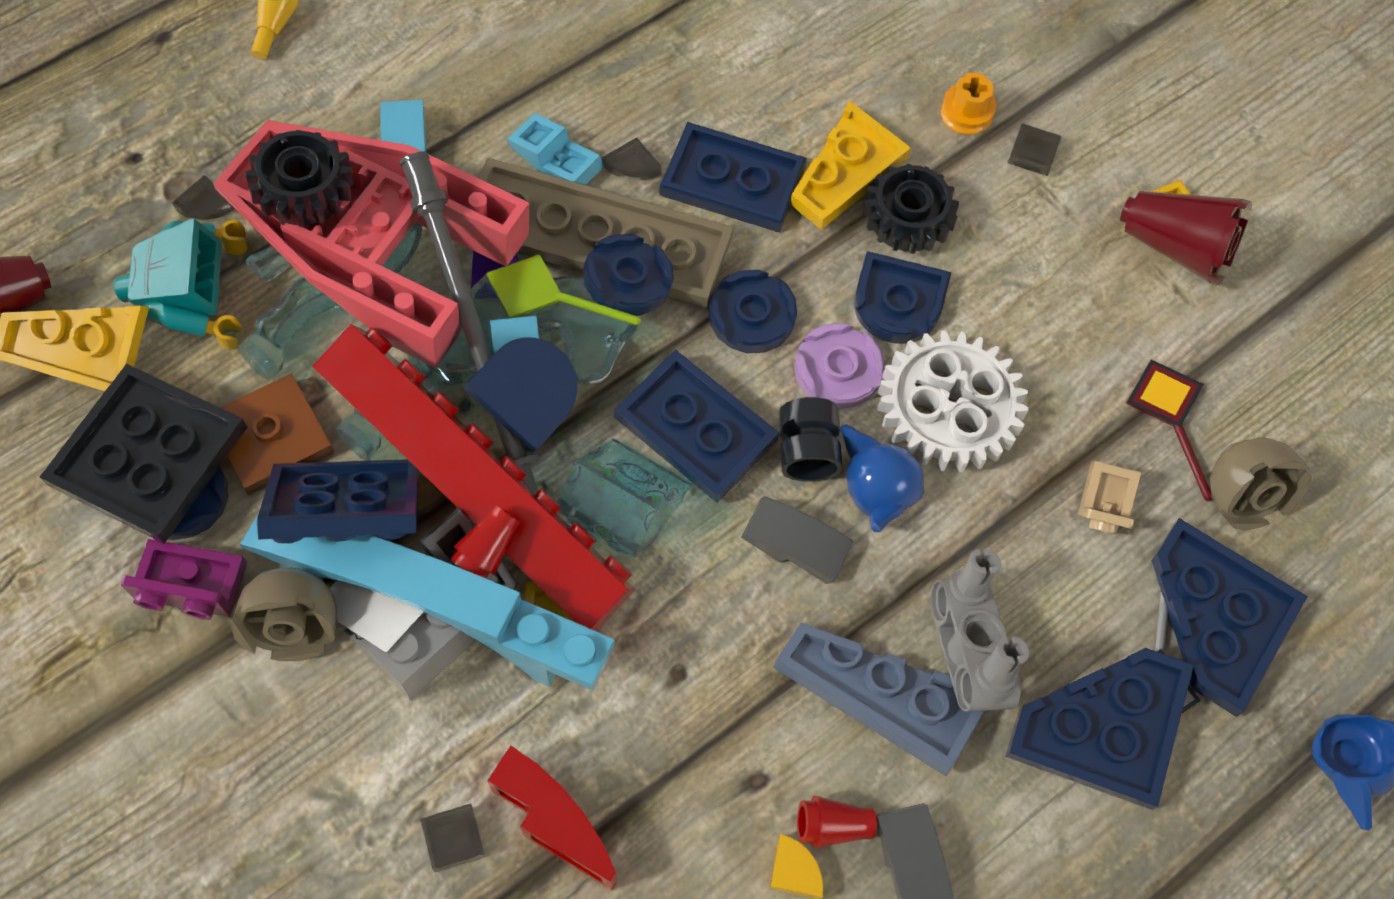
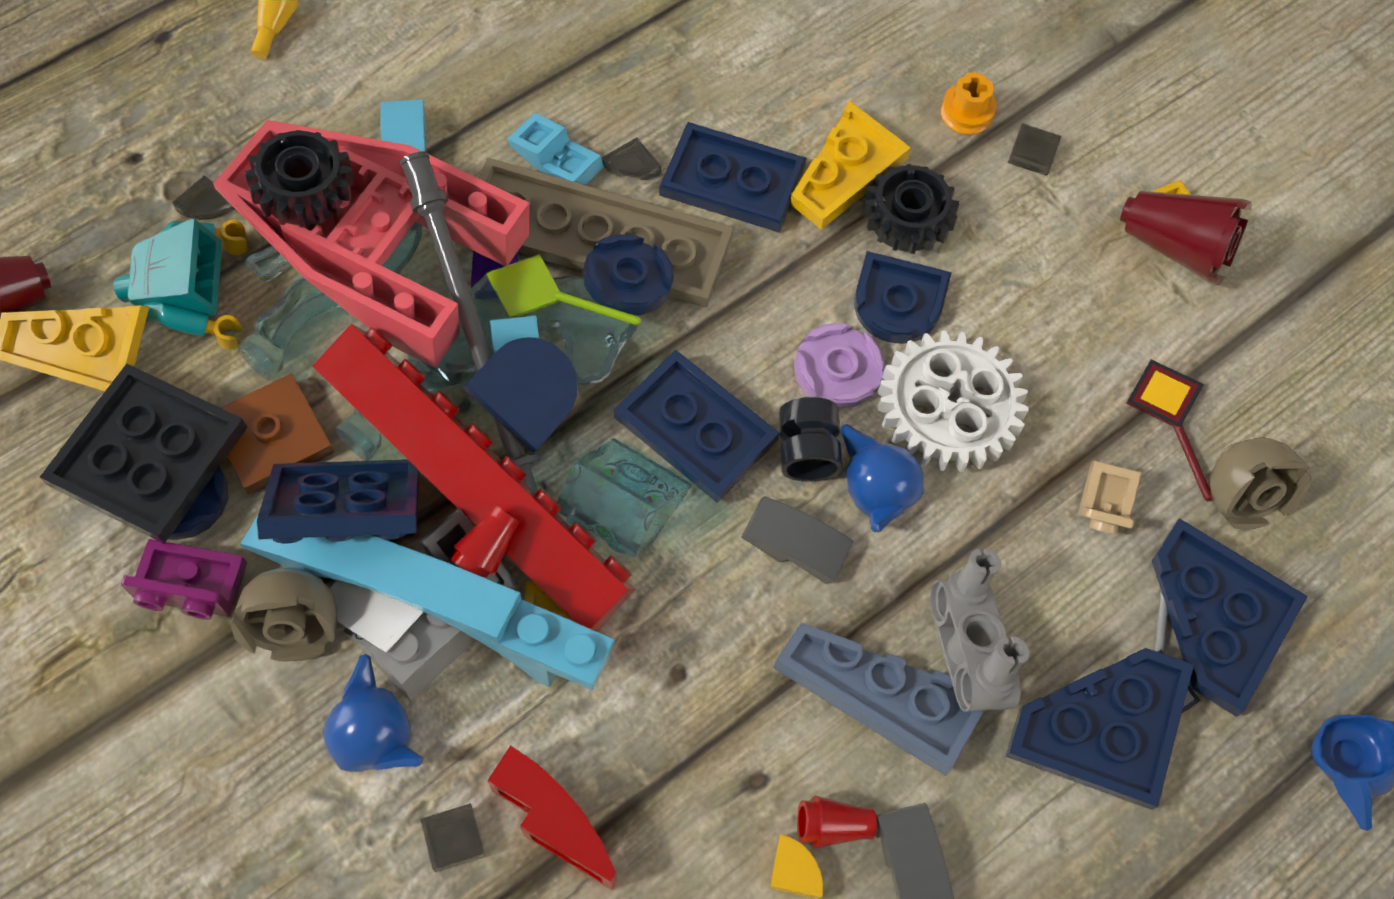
(368, 726): none -> blue piece
(752, 311): dark blue tile -> none

